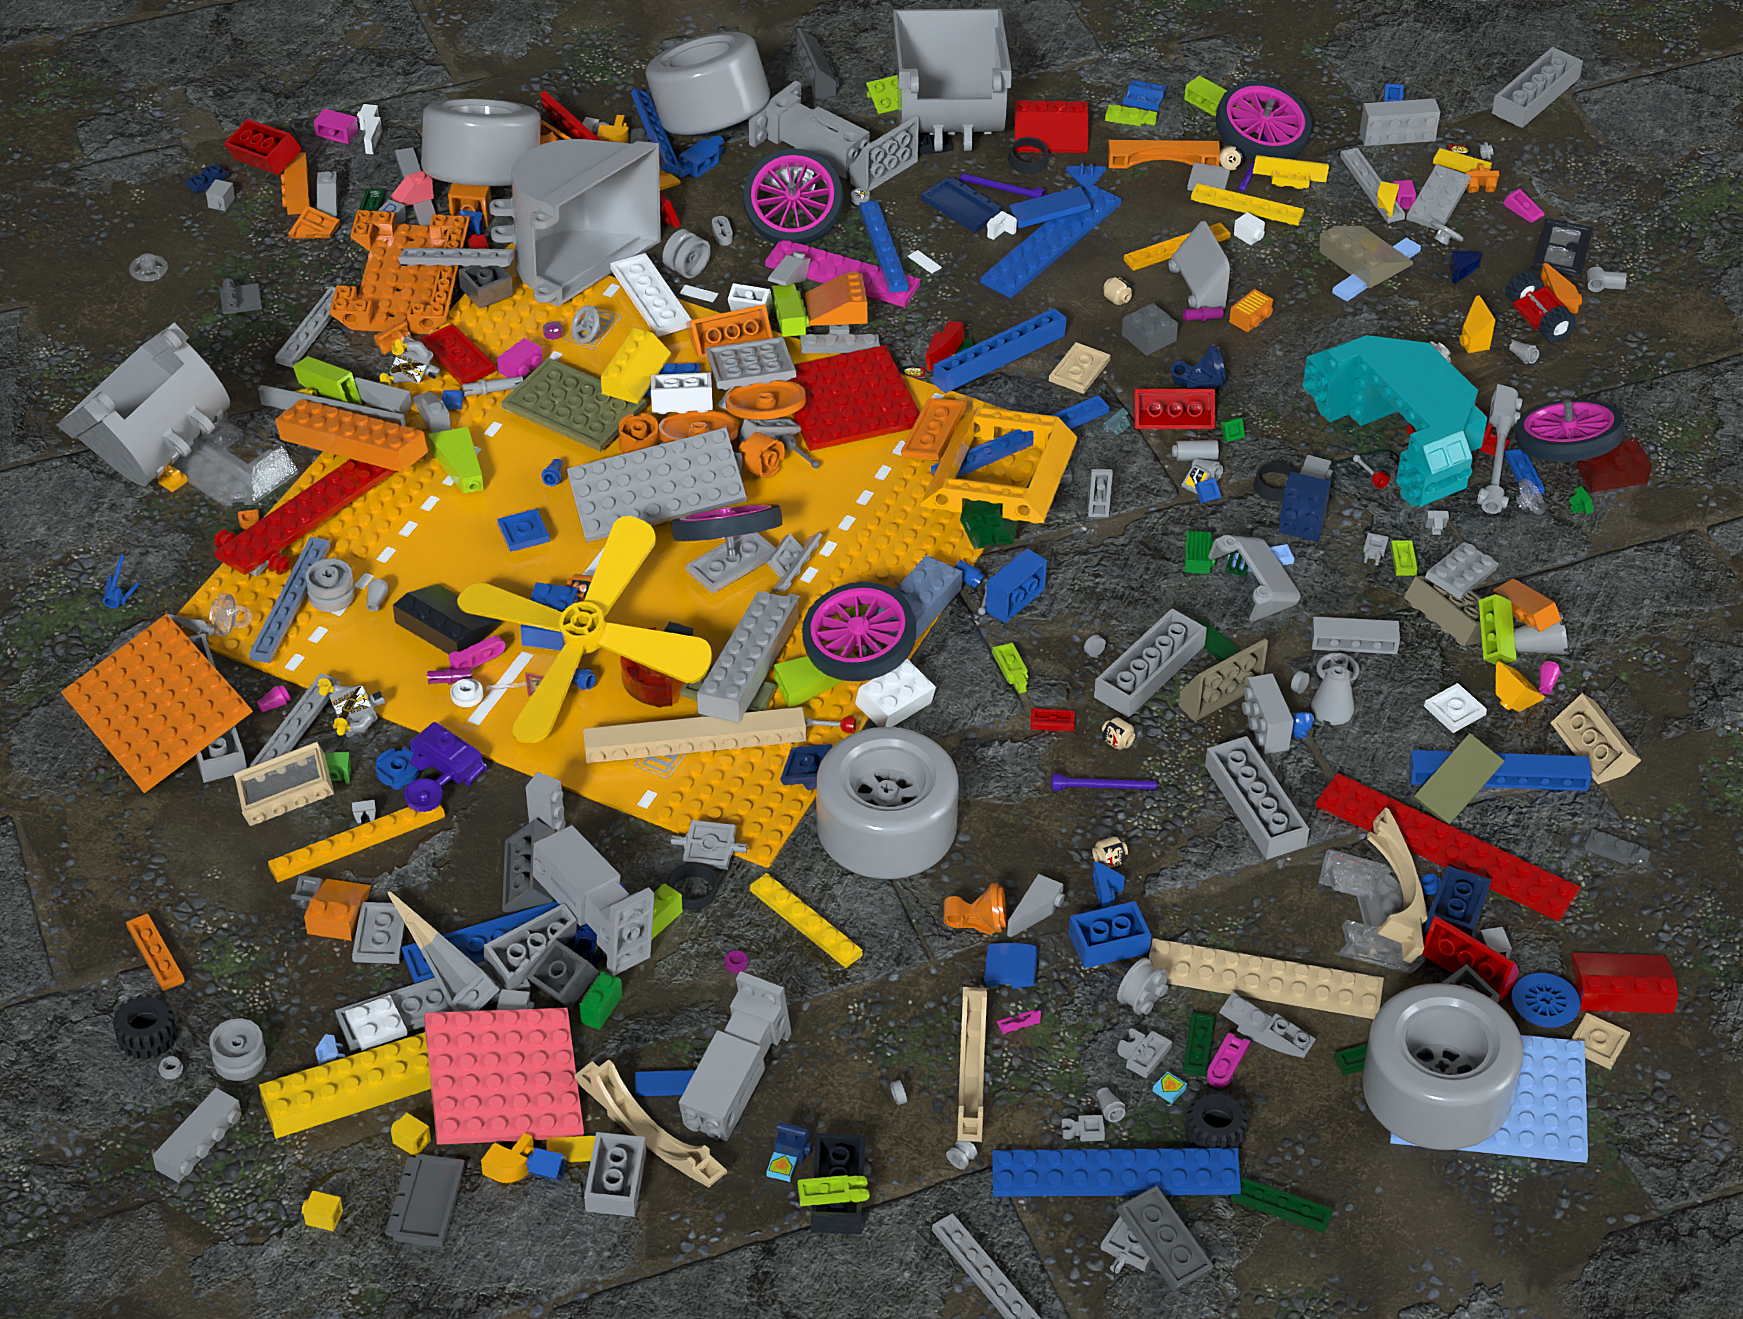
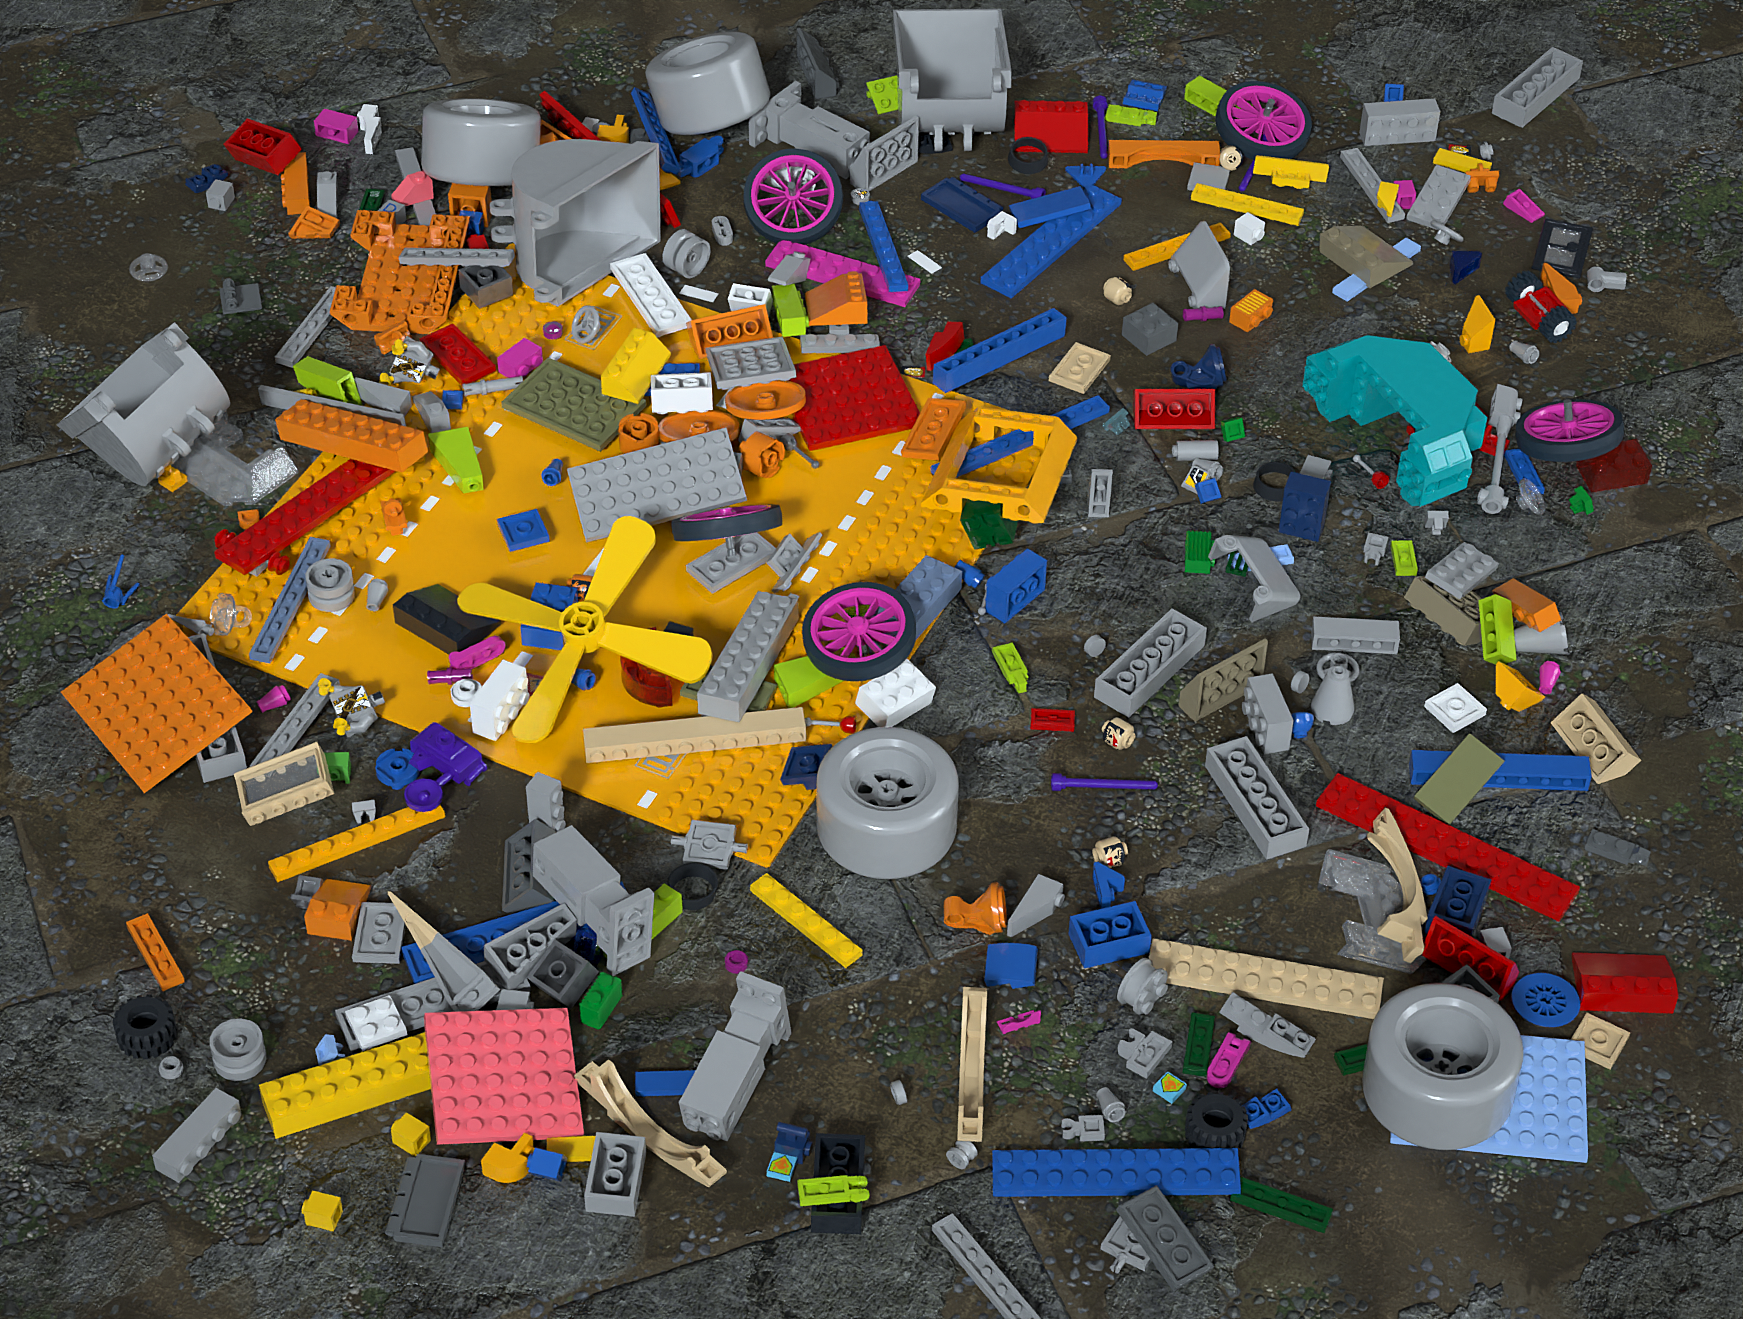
(394, 516): none -> orange hips
(499, 700): none -> white brick
(1100, 105): none -> dark purple piece
(1217, 644): dark green tile -> none
(1266, 1109): none -> blue slope

